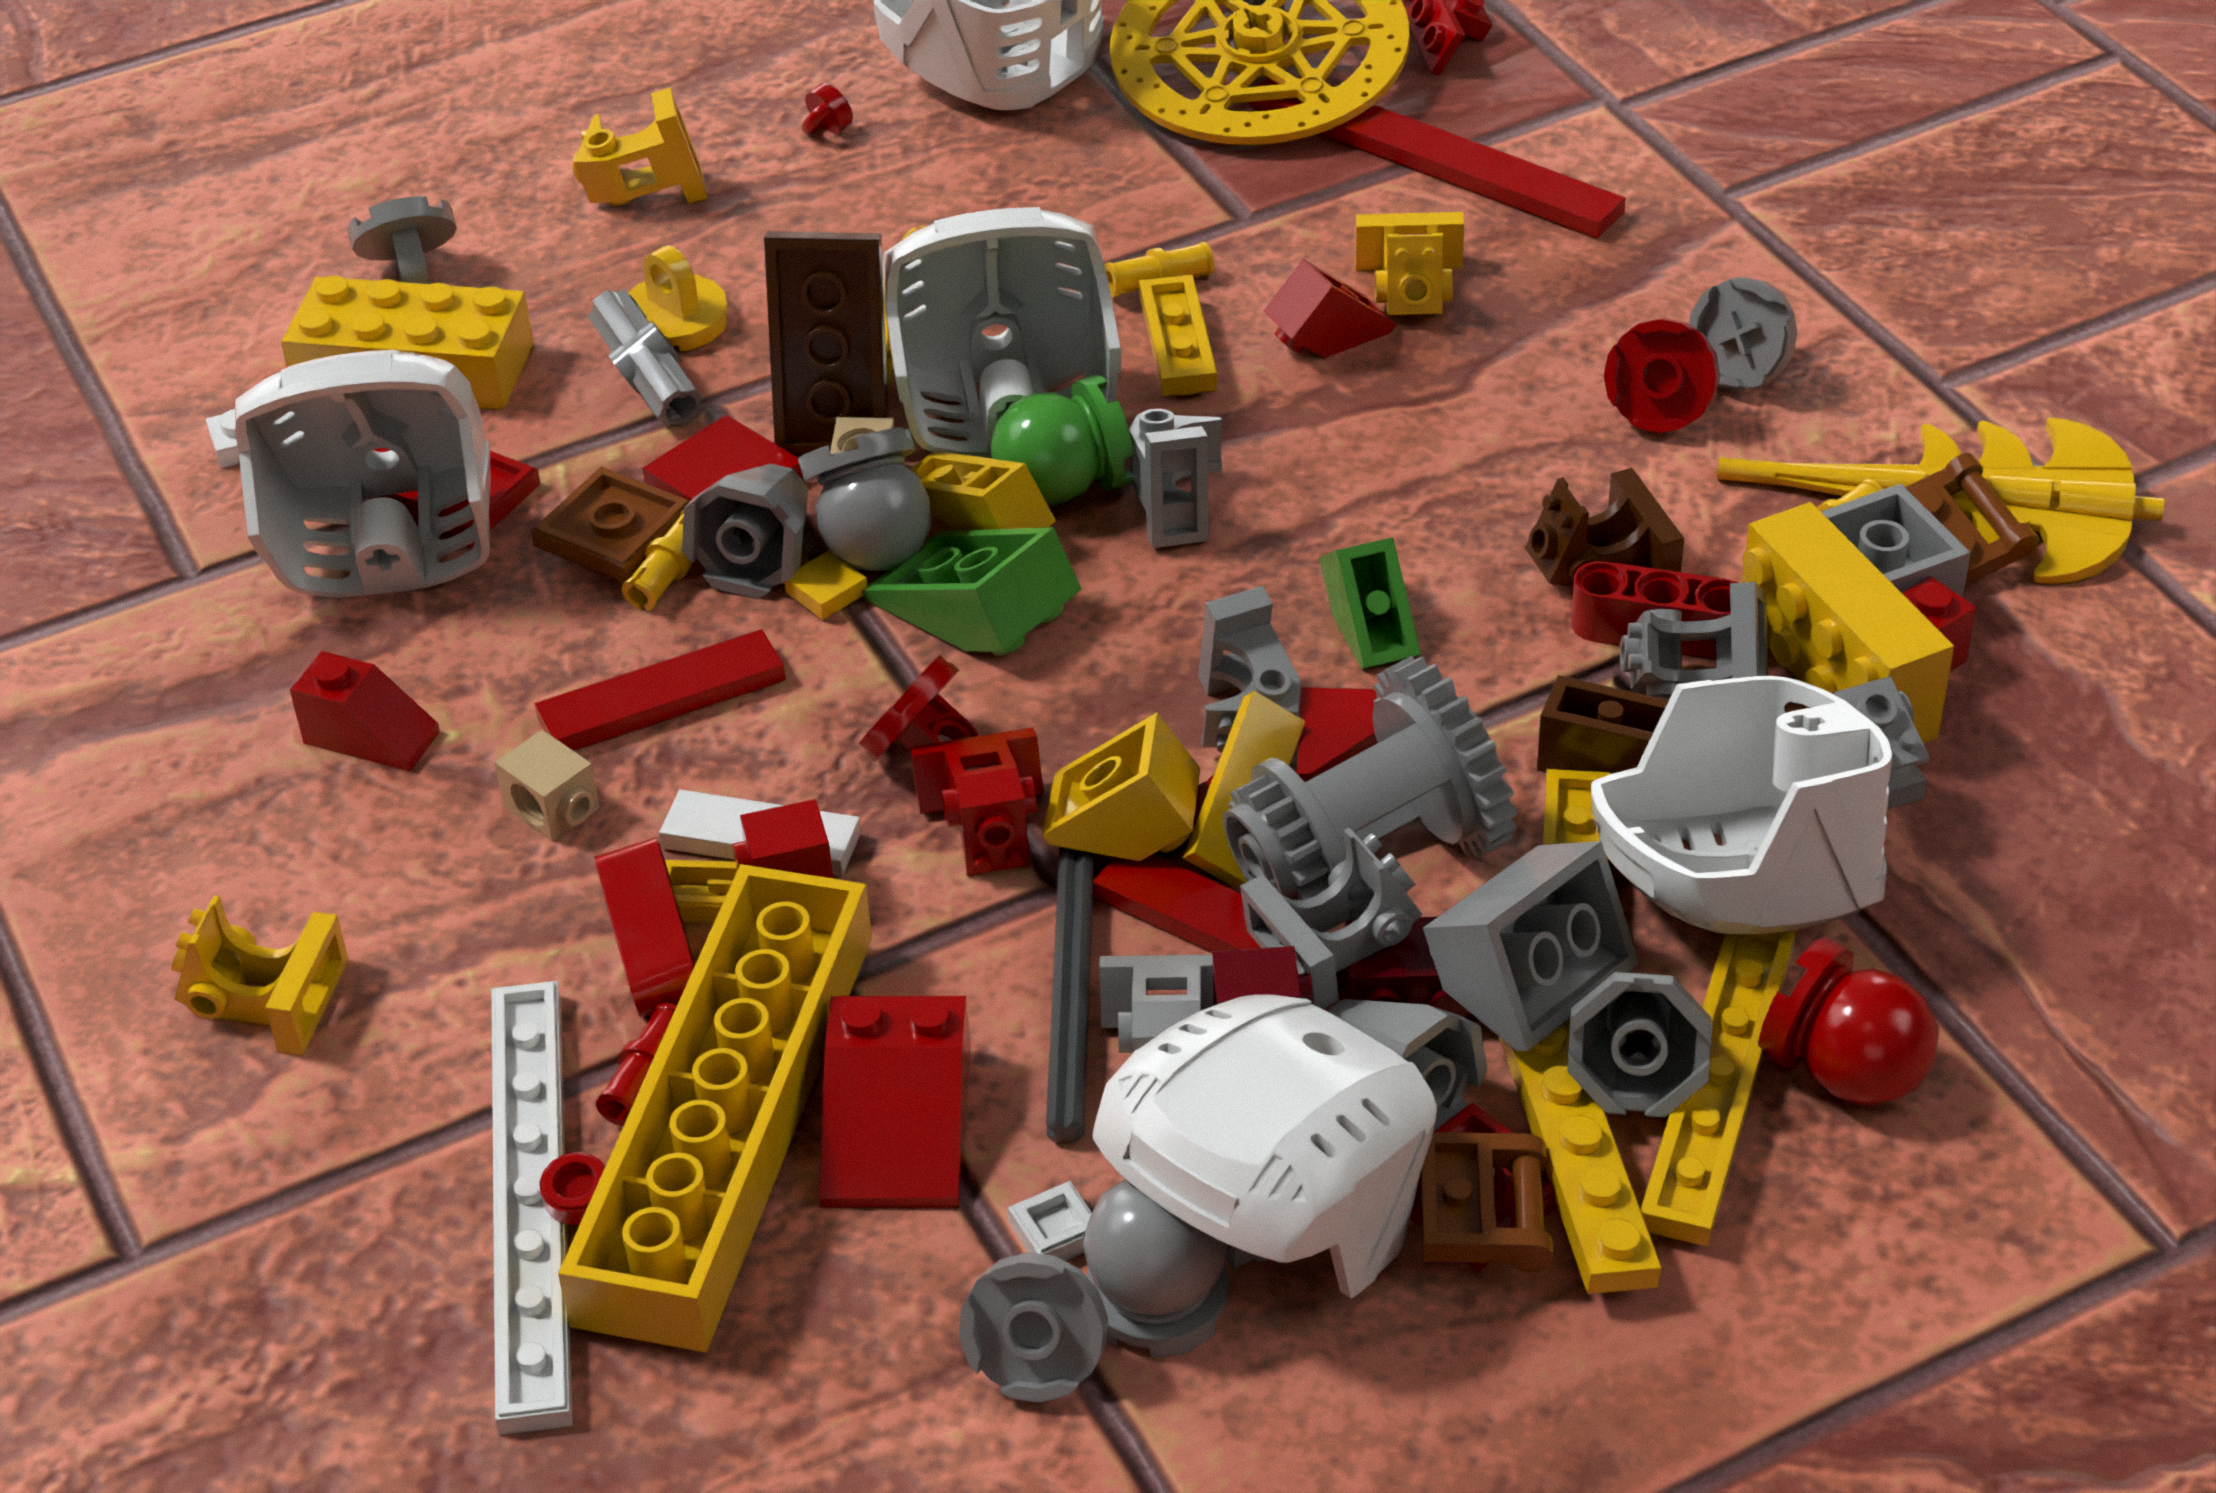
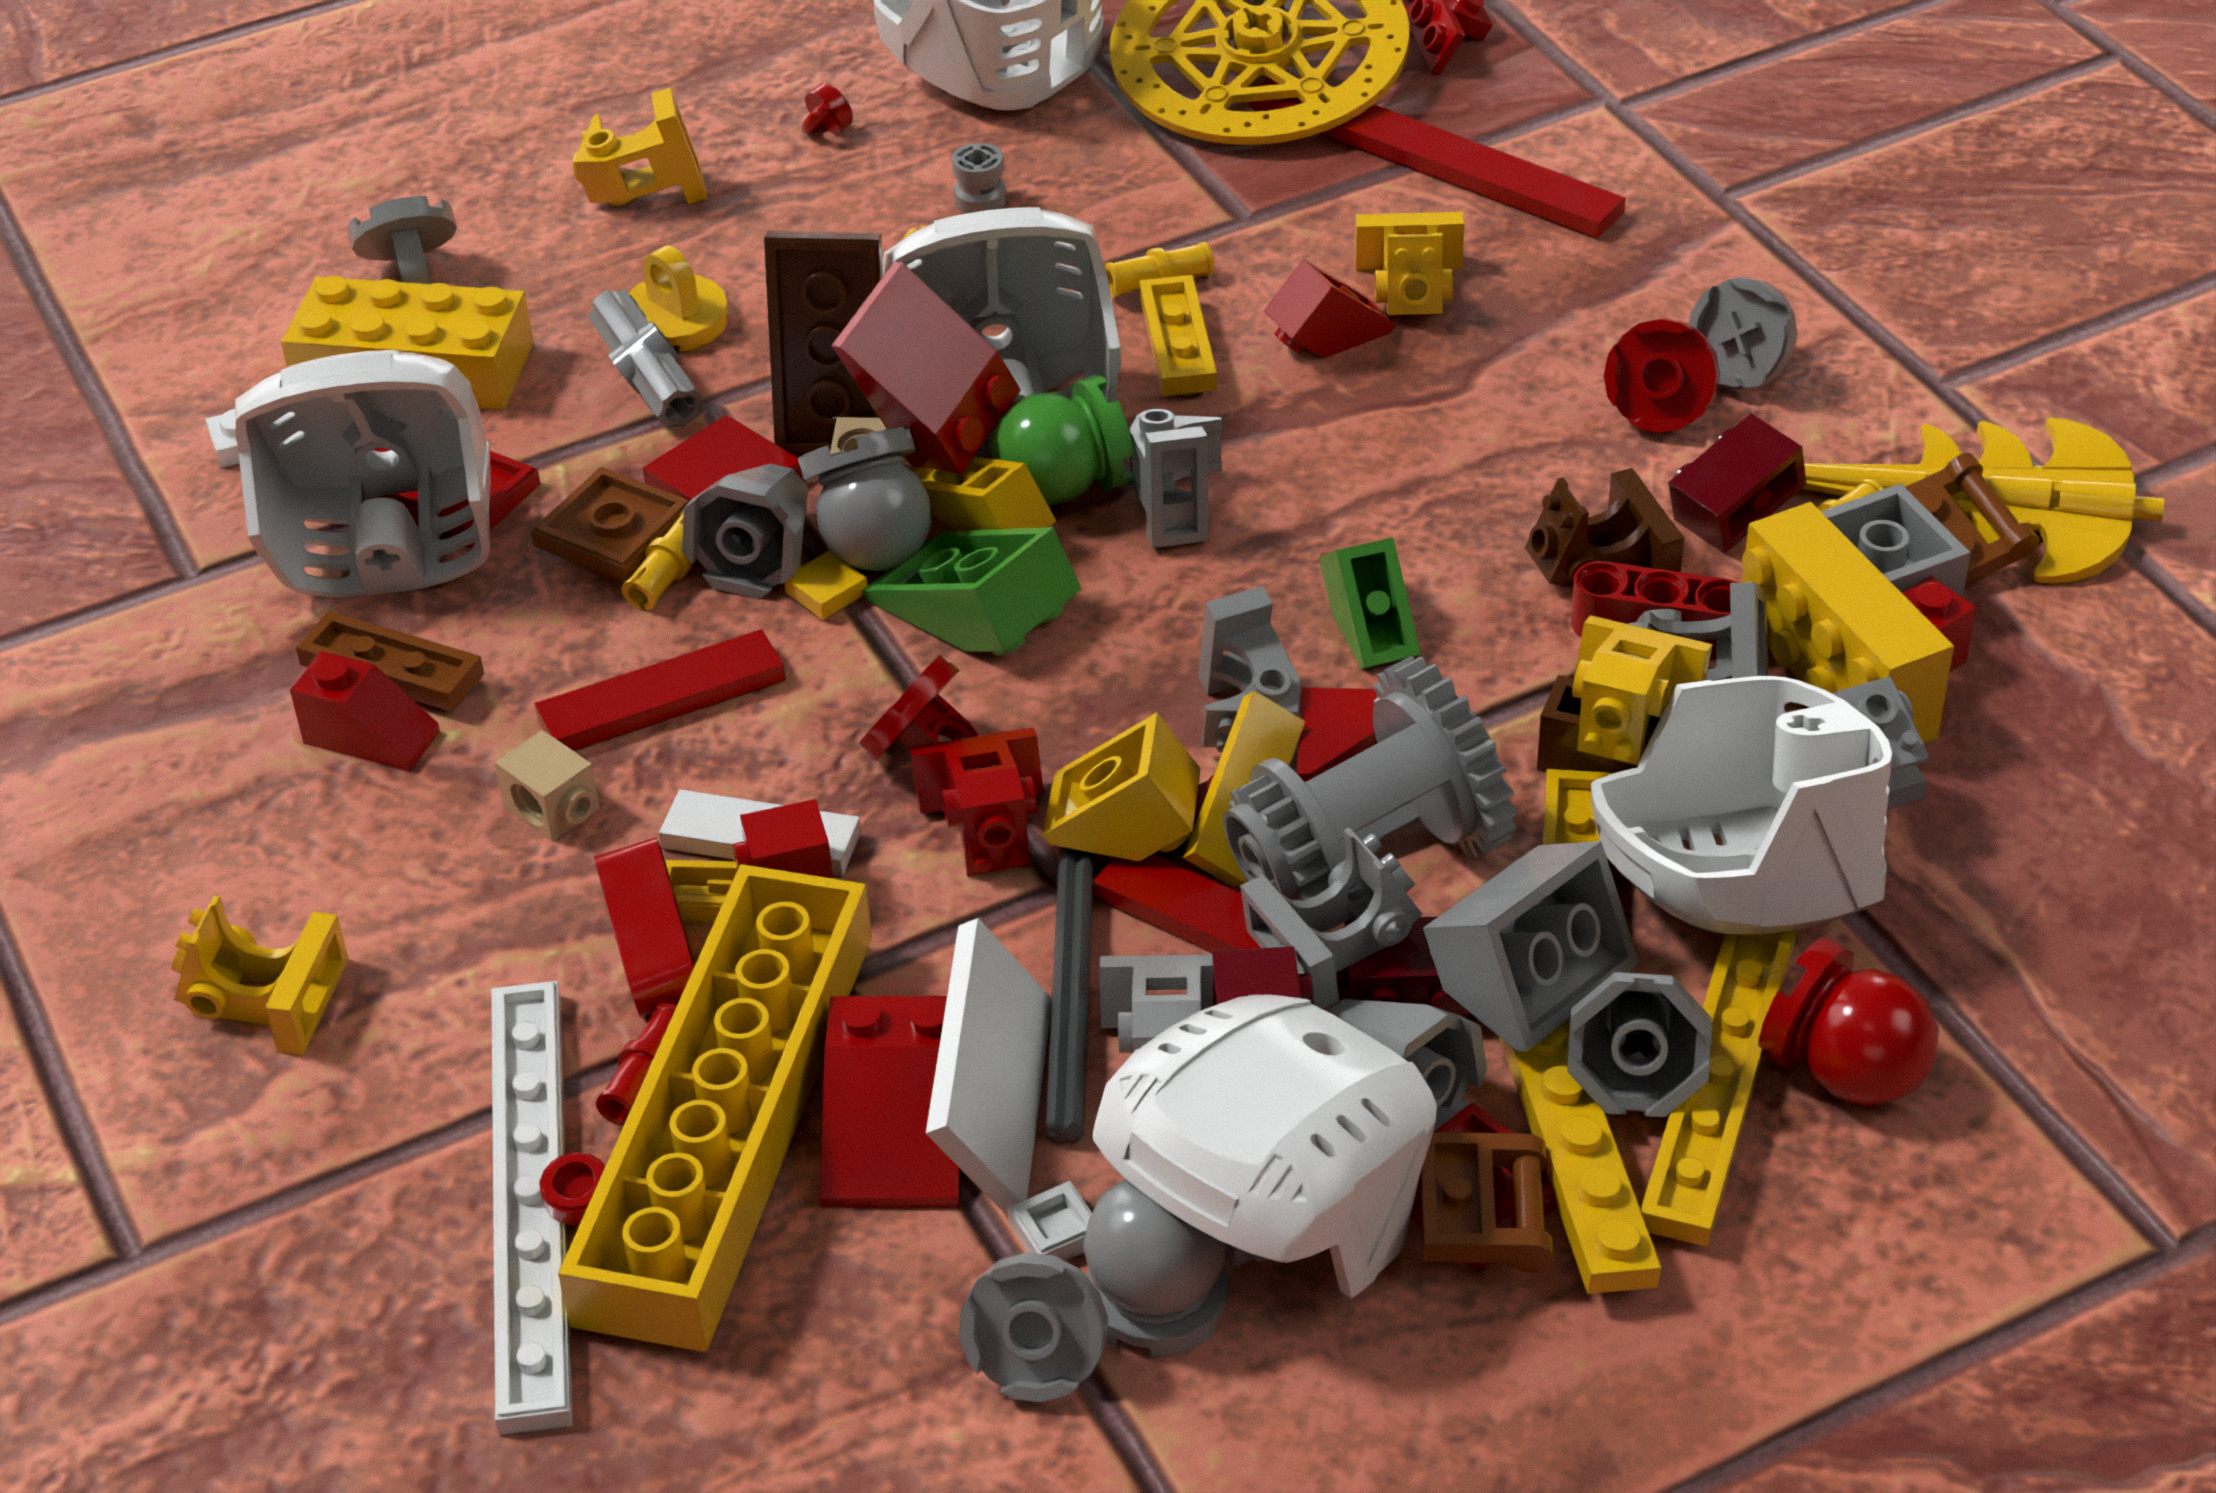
(418, 666): none -> dark orange plate
(926, 370): none -> slope
(978, 176): none -> light grey wheel
(990, 1066): none -> white tile
(1625, 690): none -> yellow tile
(1737, 482): none -> dark red brick

